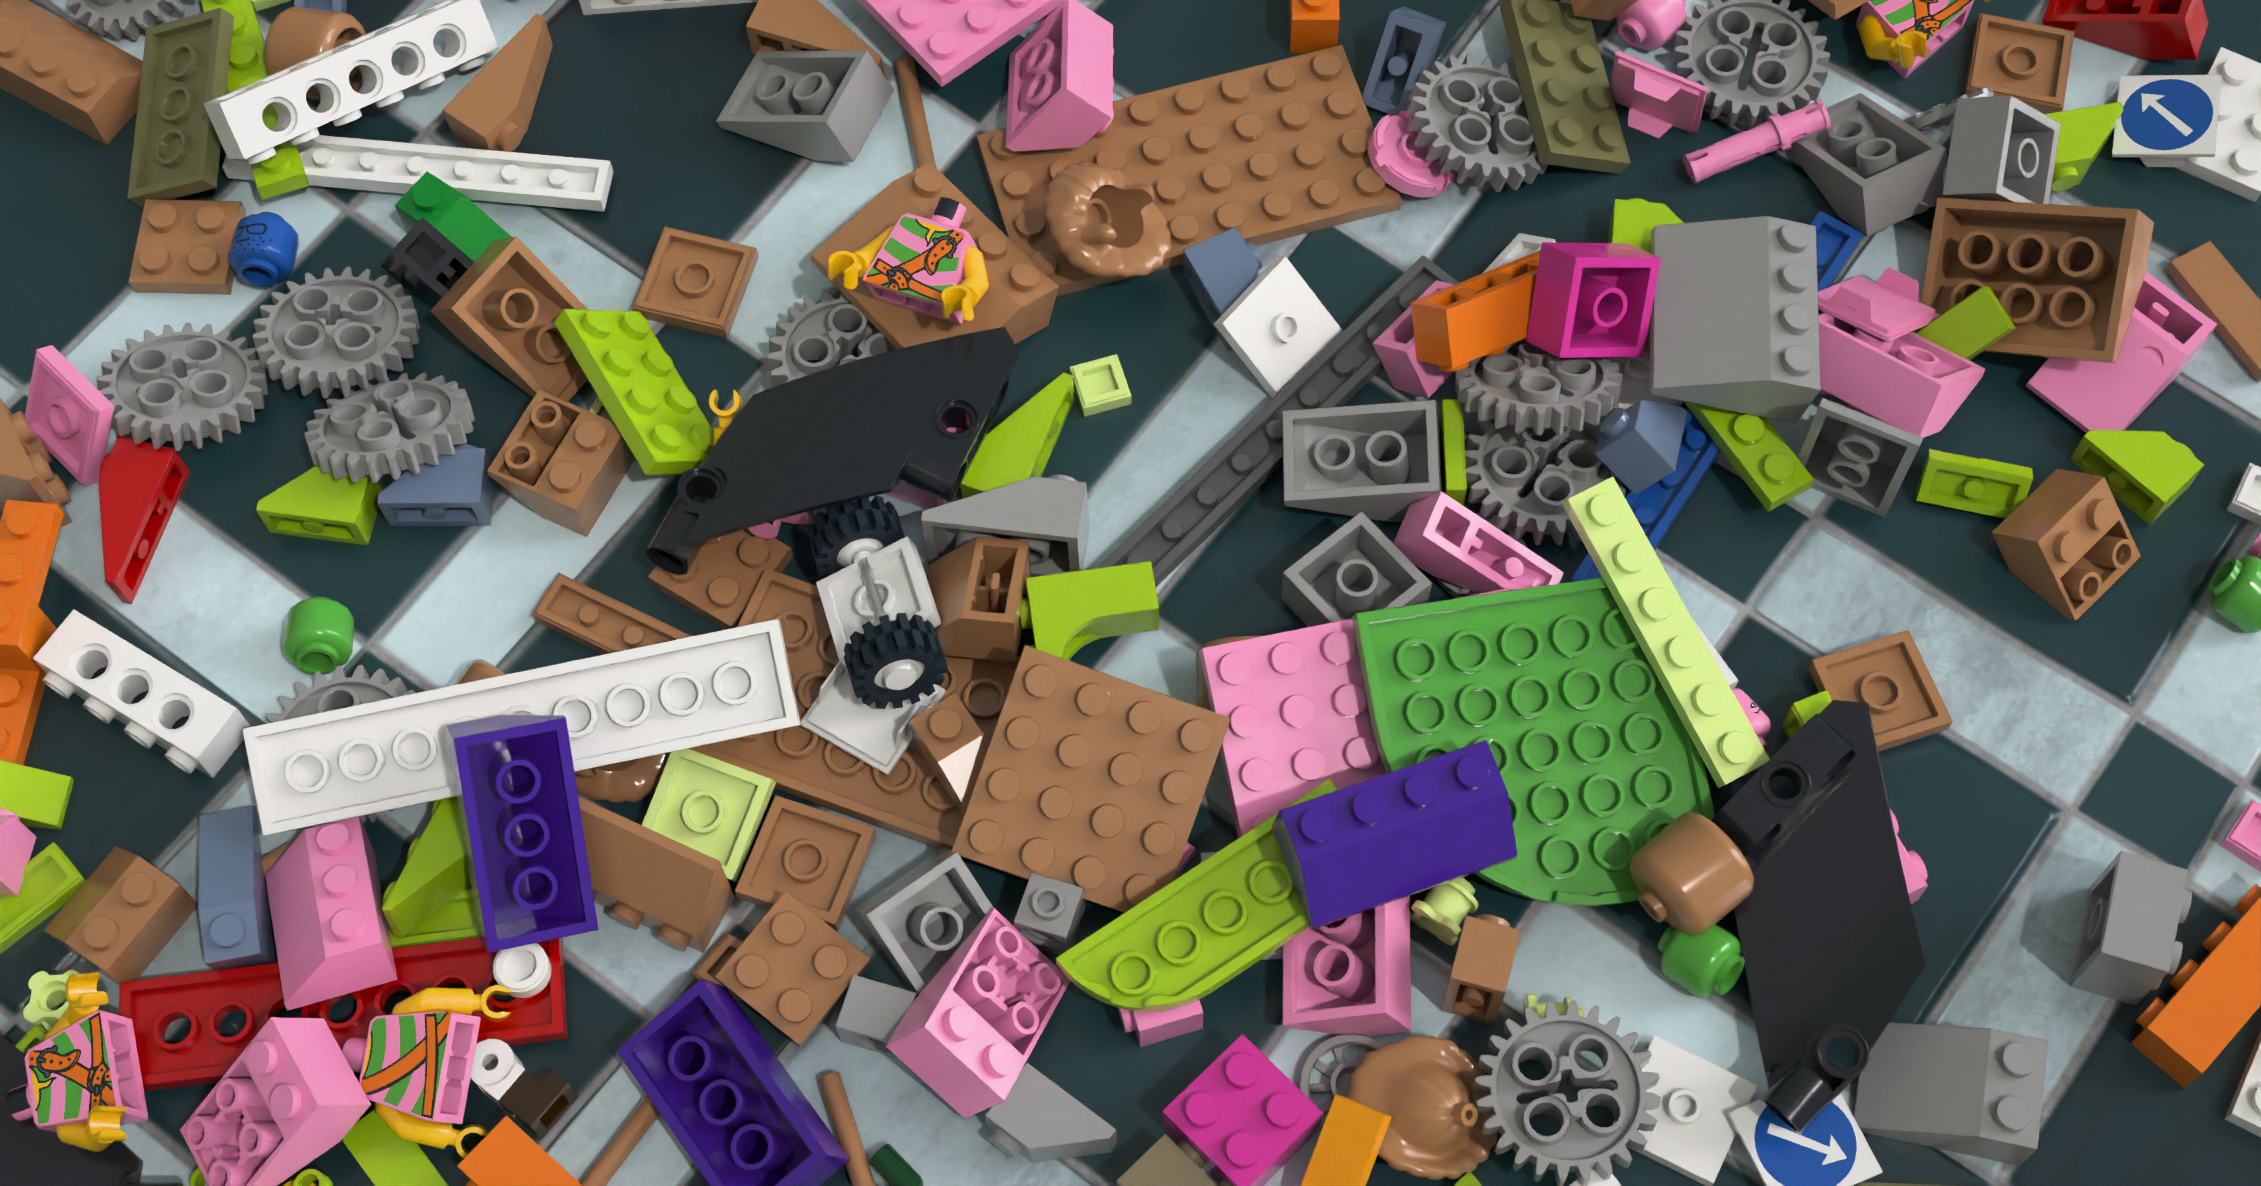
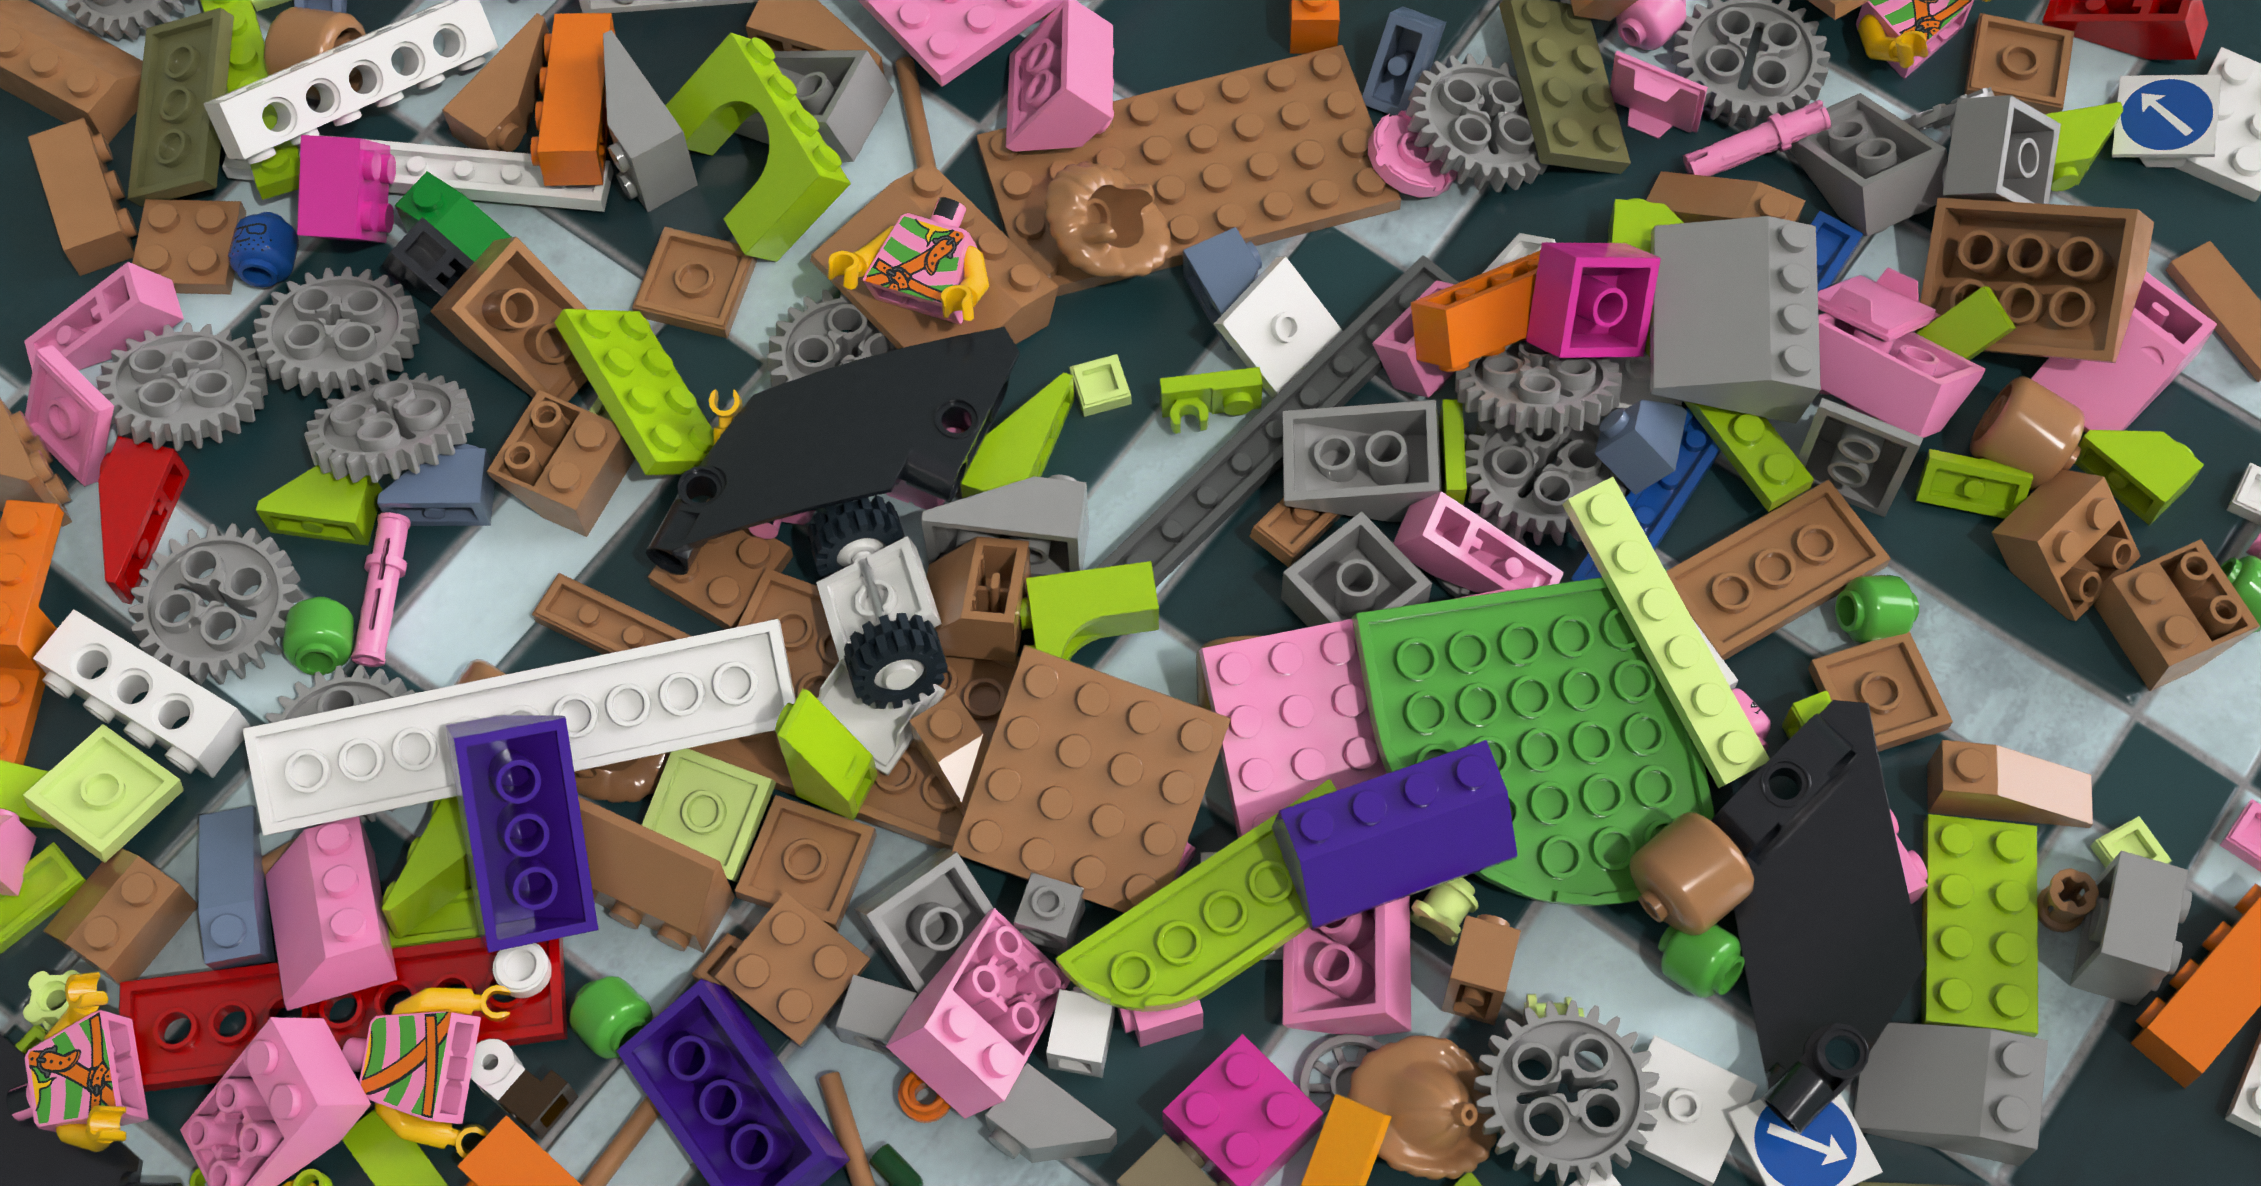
(84, 196): none -> medium nougat brick
(103, 793): none -> yellowish green plate
(108, 315): none -> bright pink slope
(238, 565): none -> light grey gear
(345, 189): none -> dark pink brick
(384, 570): none -> bright pink pin
(574, 106): none -> orange brick
(608, 1015): none -> bright green head
(645, 136): none -> light grey slope
(800, 169): none -> lime arch
(824, 757): none -> lime slope
(912, 1108): none -> orange plate
(1080, 1033): none -> white brick
(1215, 392): none -> lime plate
(1291, 531): none -> medium nougat plate
(1716, 198): none -> medium nougat slope
(1776, 569): none -> medium nougat plate
(1876, 608): none -> bright green head
(1980, 925): none -> lime plate
(2006, 785): none -> medium nougat slope
(2029, 431): none -> medium nougat head
(2067, 914): none -> medium nougat bush
(2132, 838): none -> yellowish green tile
(2175, 614): none -> medium nougat slope

